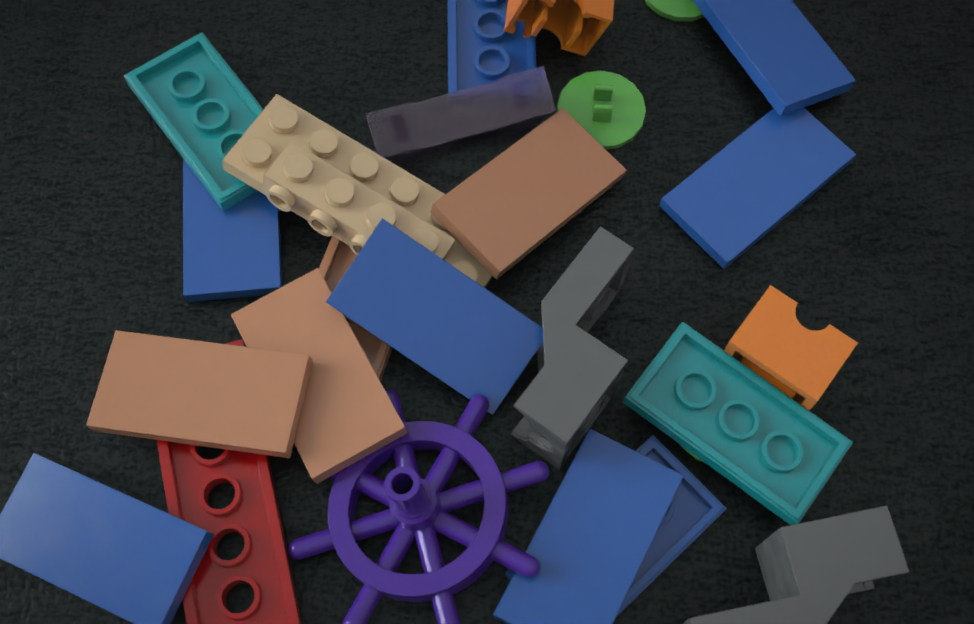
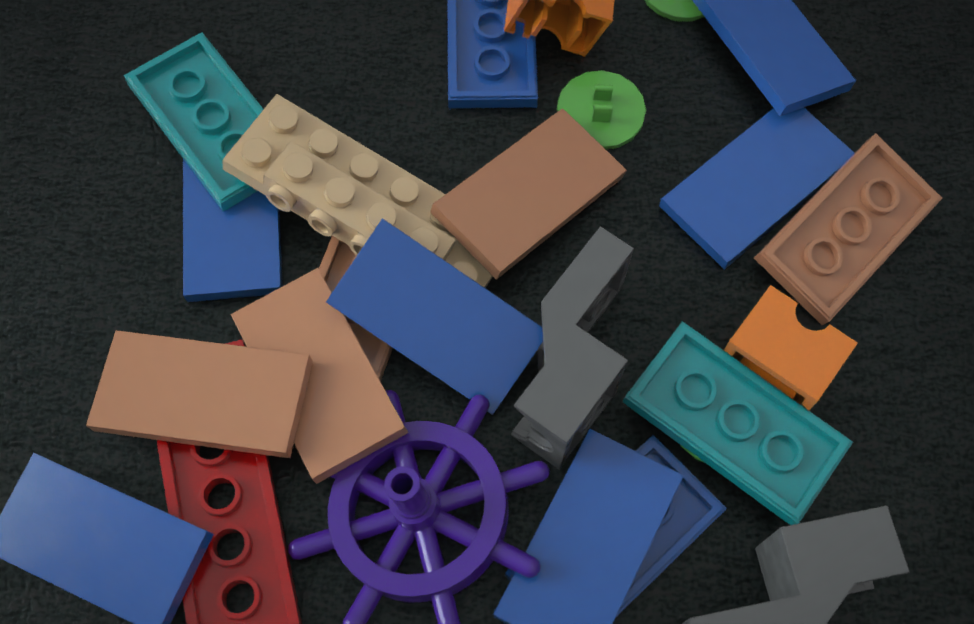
(461, 113): clear purple slope -> none
(848, 229): none -> nougat tile

